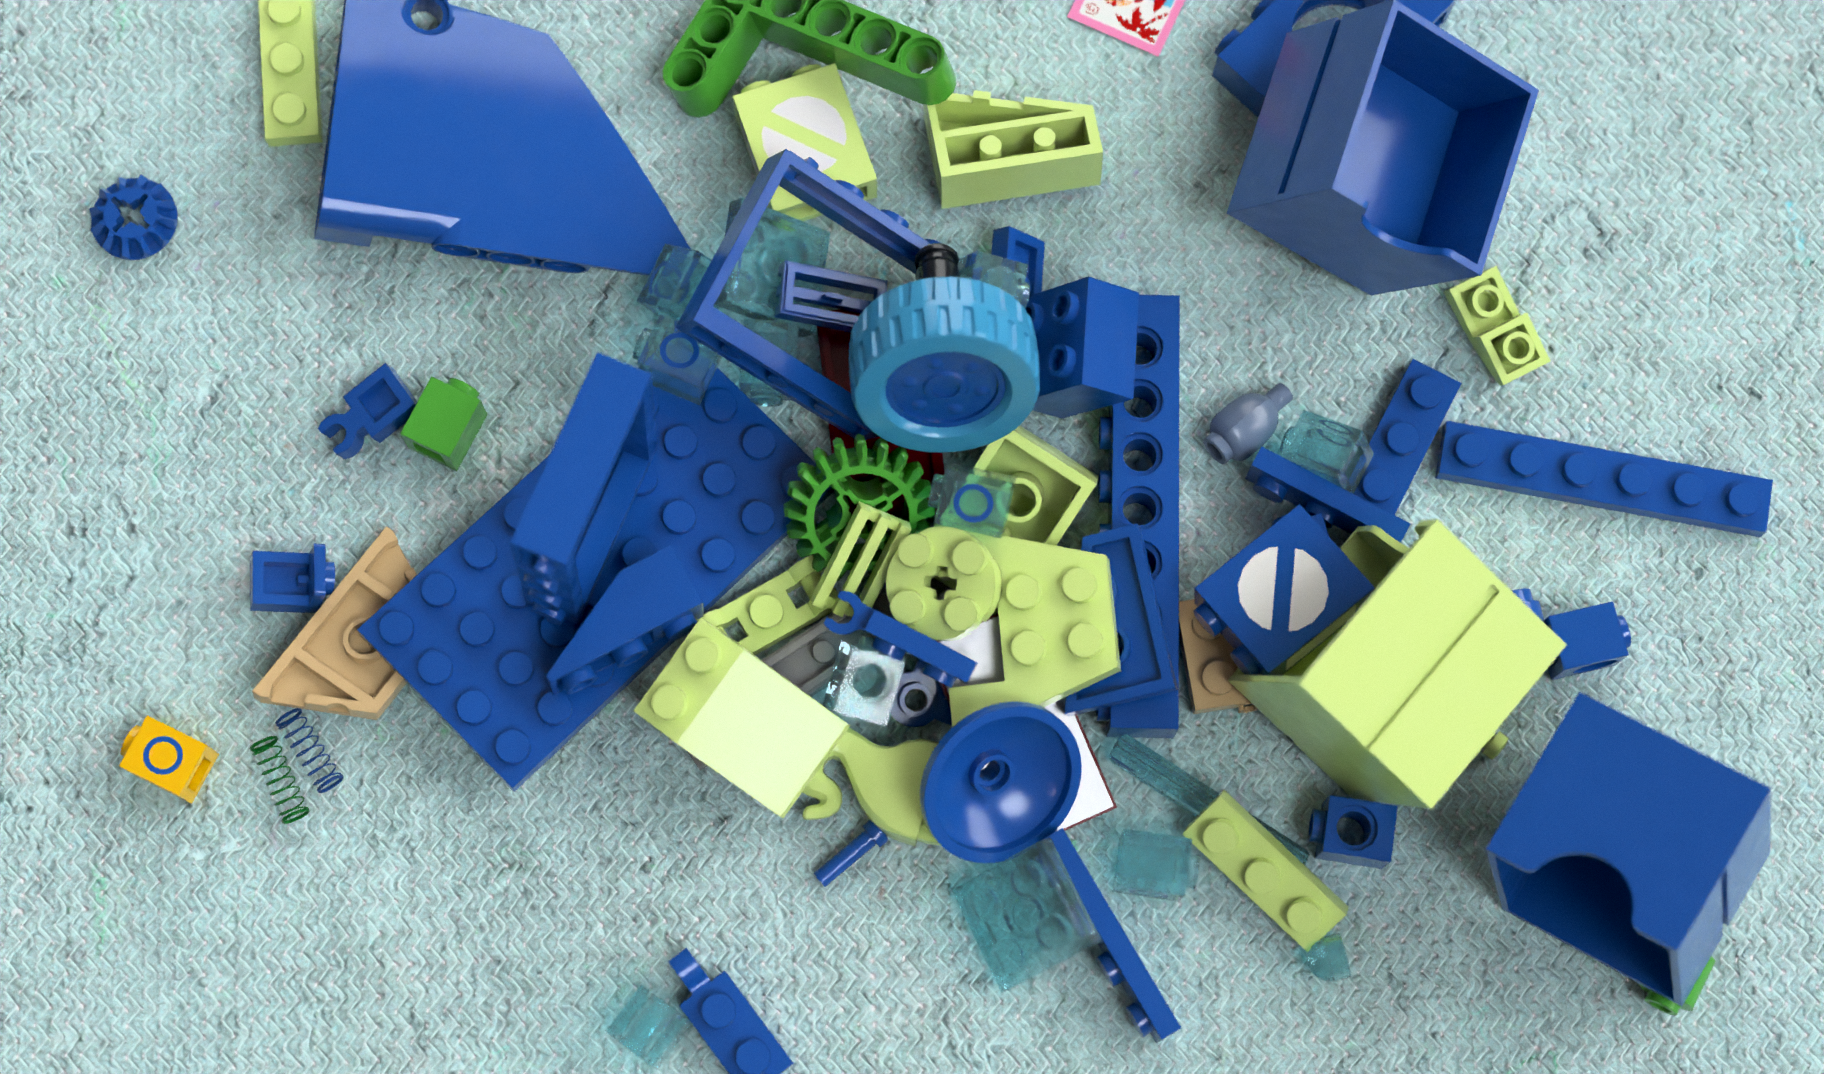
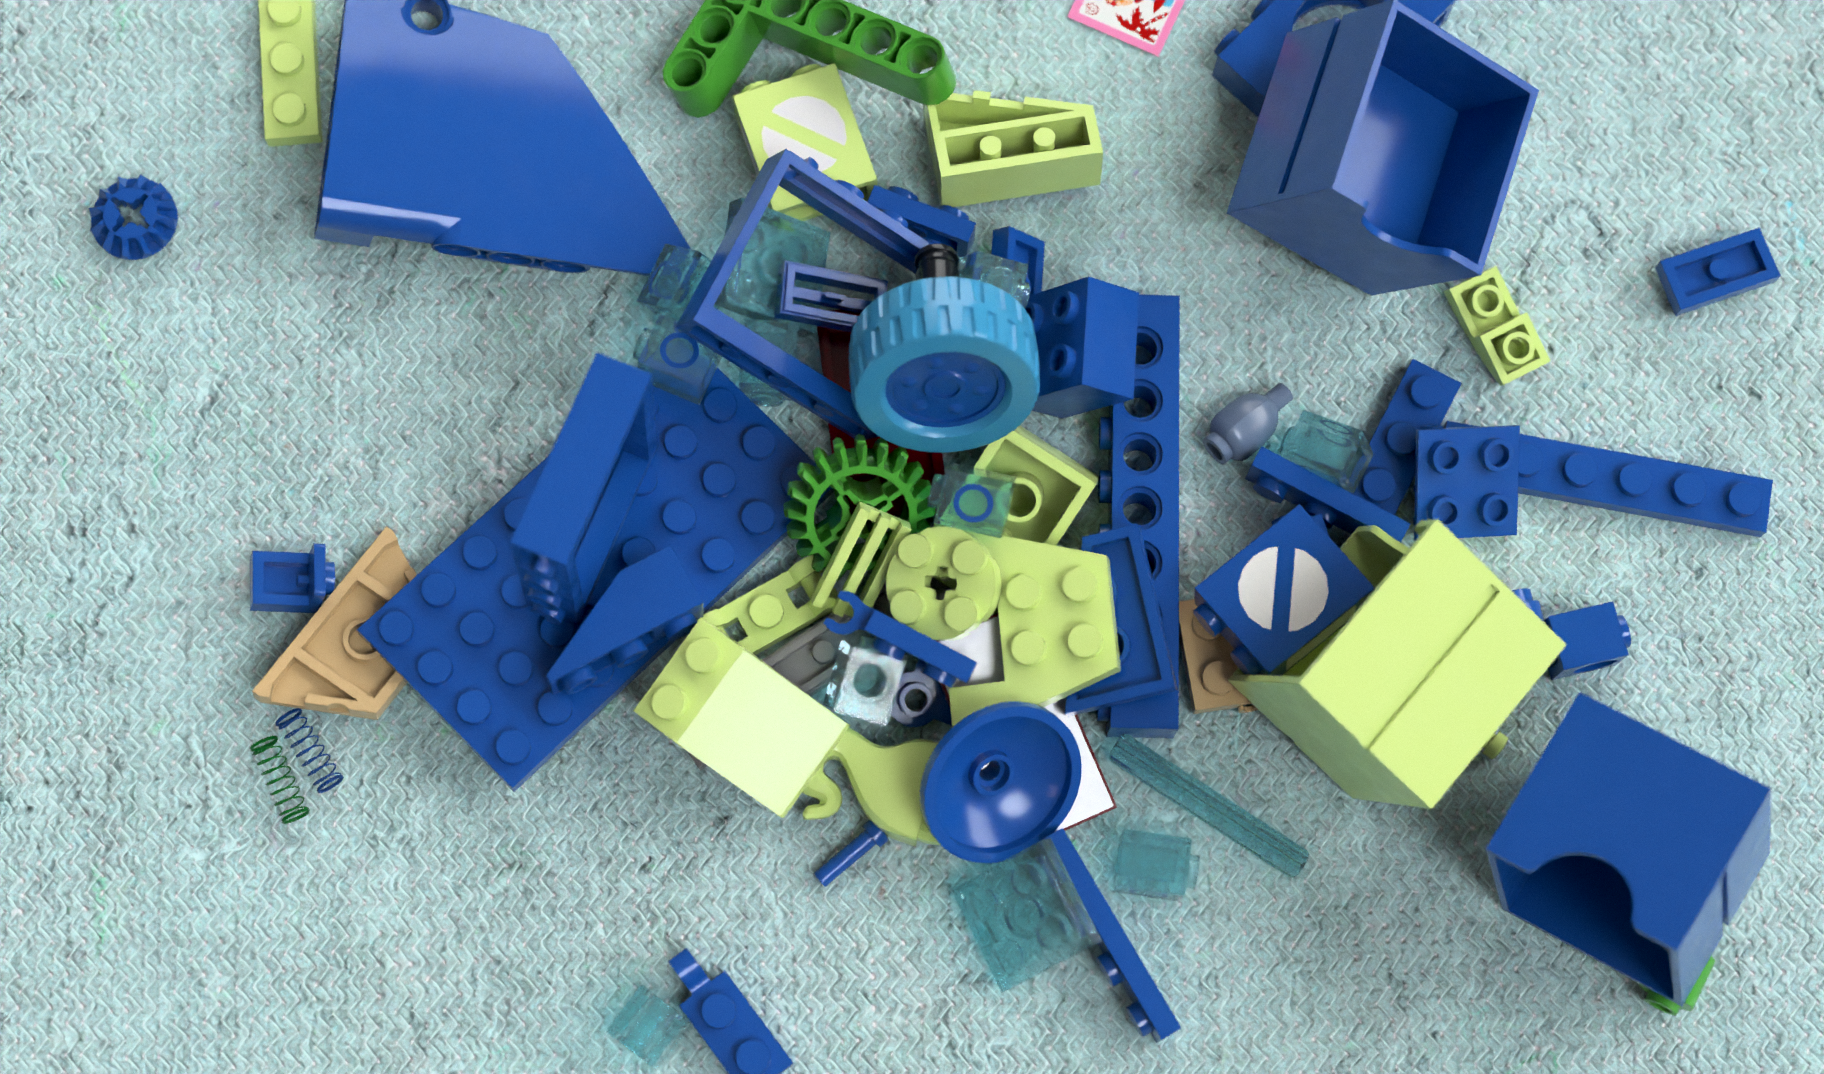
(167, 758): yellow brick -> none
(377, 409): blue plate -> none
(445, 422): bright green brick -> none
(940, 224): none -> blue plate
(1266, 870): yellowish green plate -> none
(1329, 959): clear light blue hinge -> none
(1376, 820): blue brick -> none
(1468, 479): none -> blue hinge
(1717, 271): none -> blue plate

